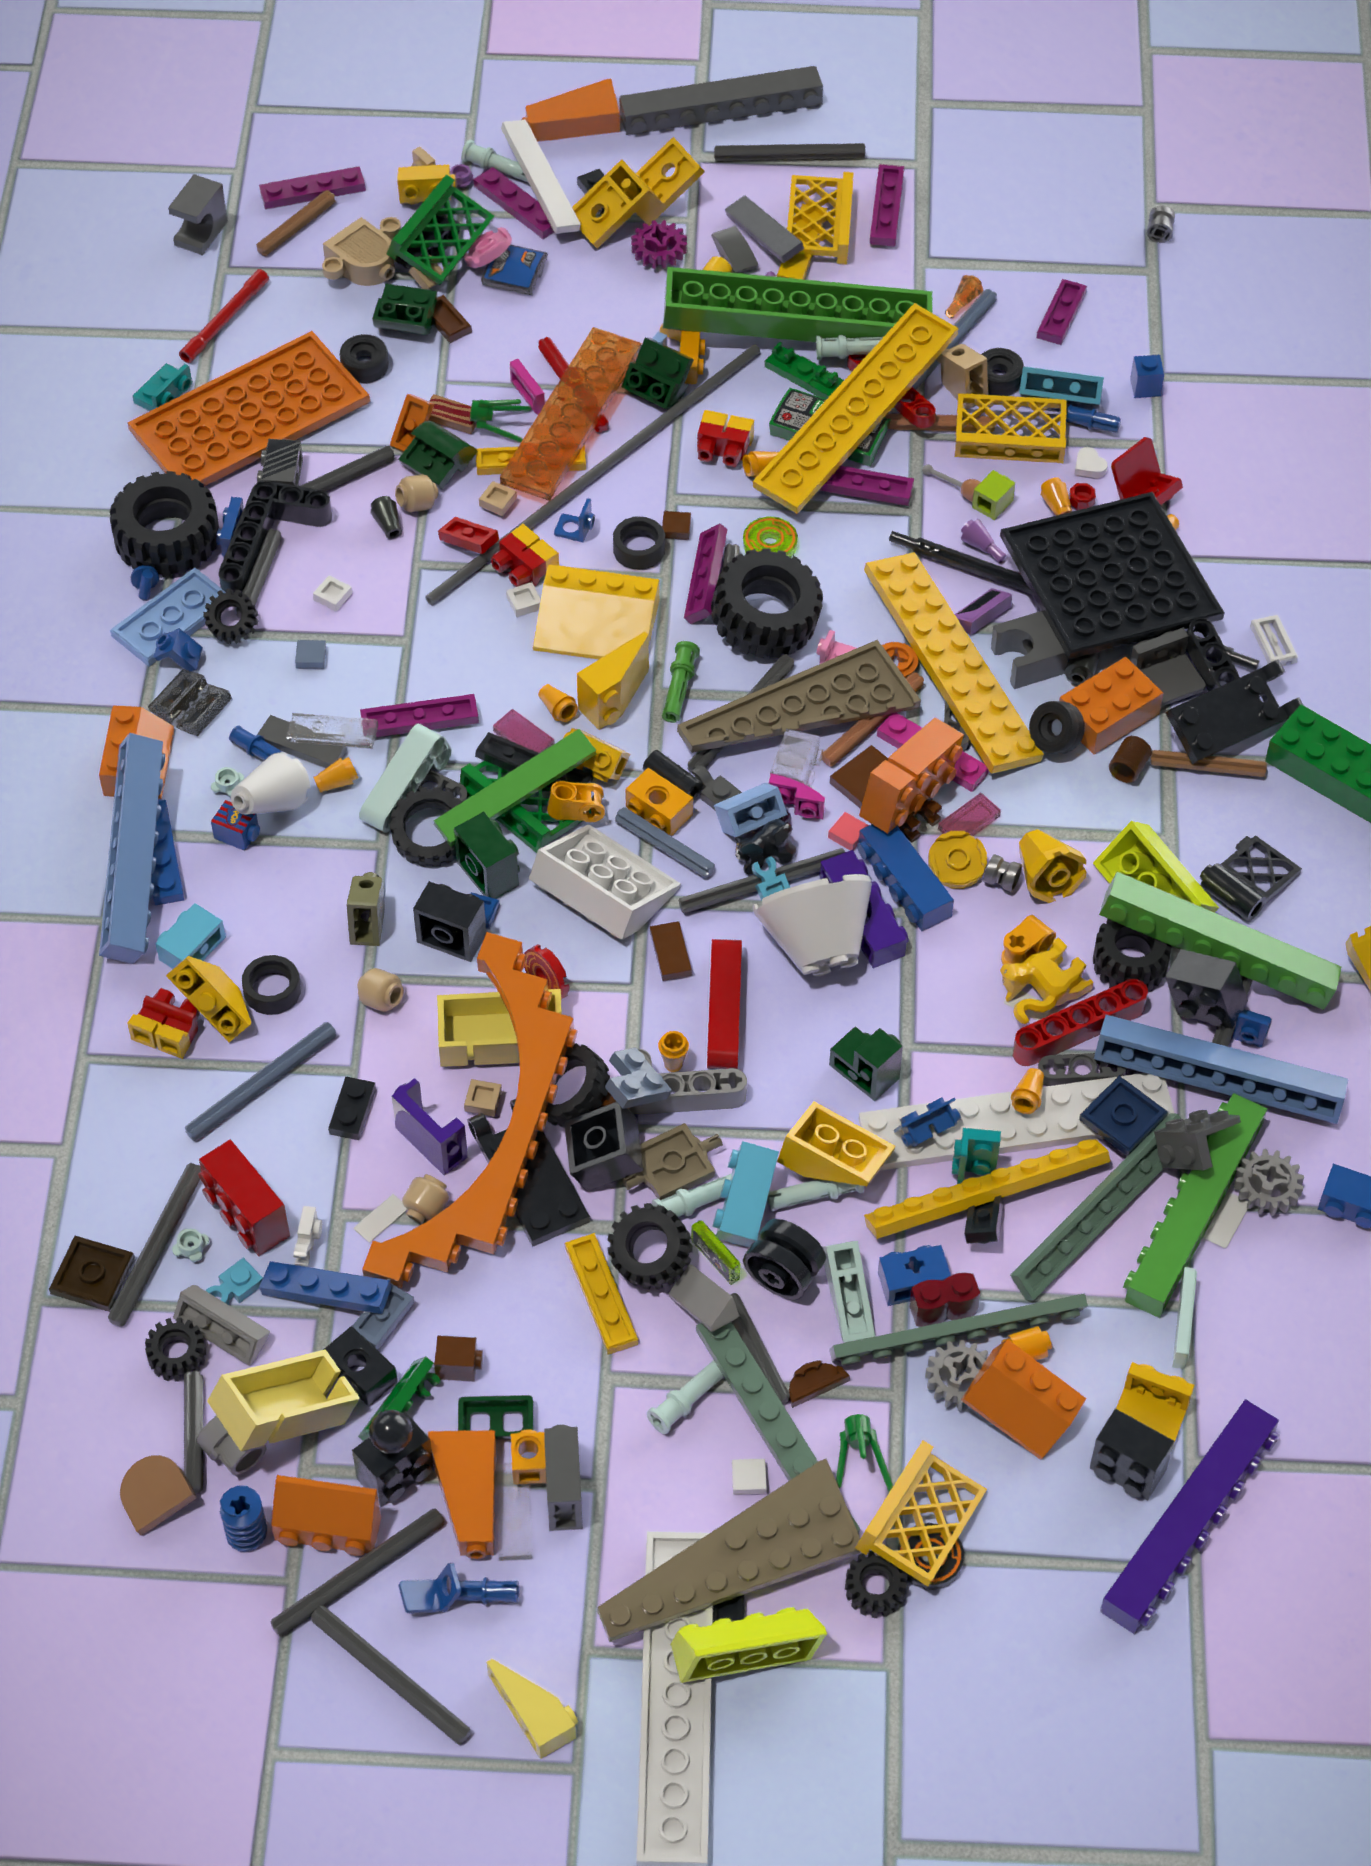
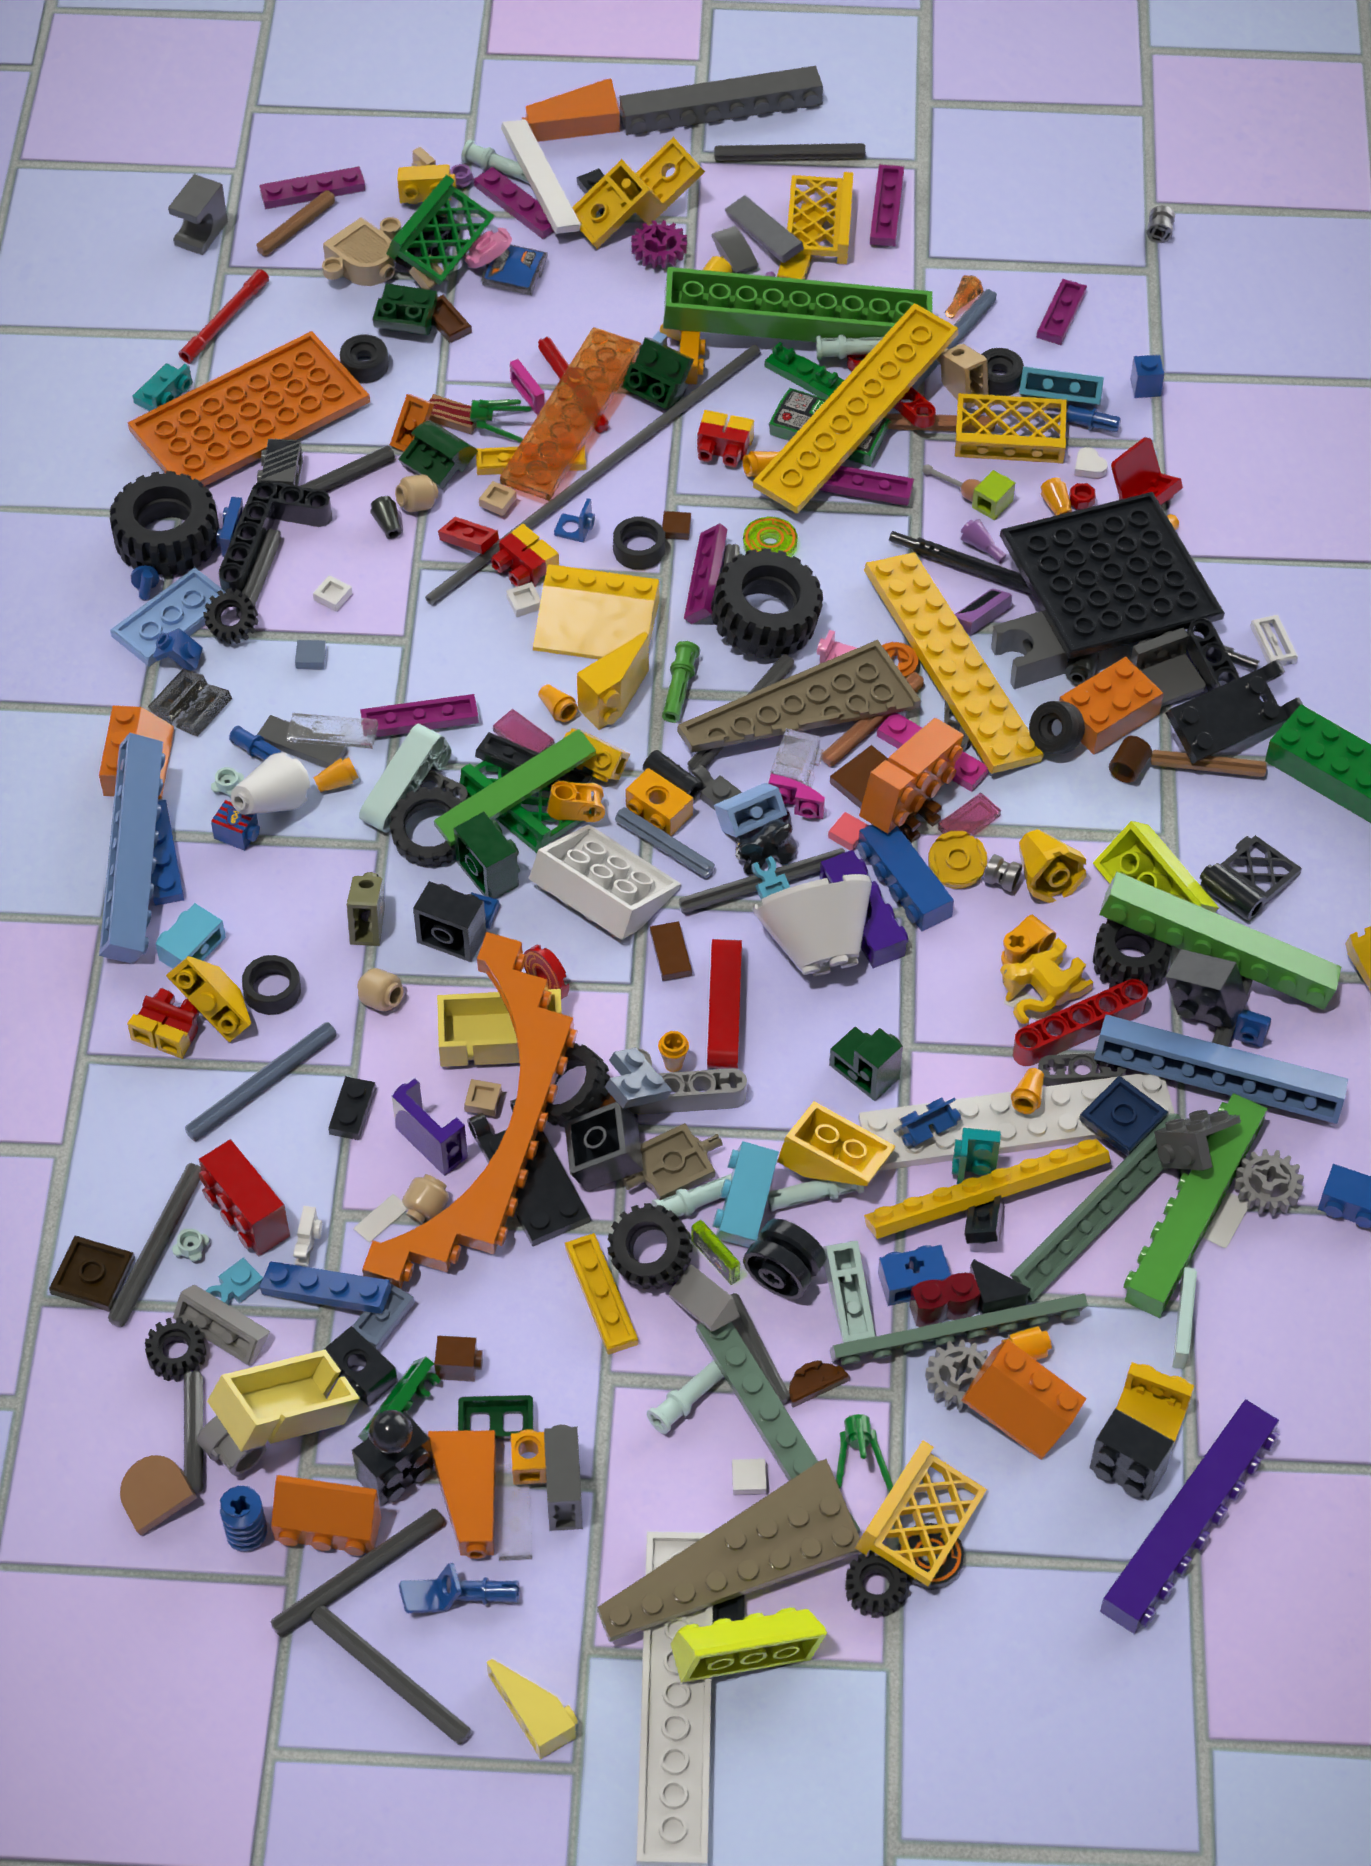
(997, 1290): none -> black slope

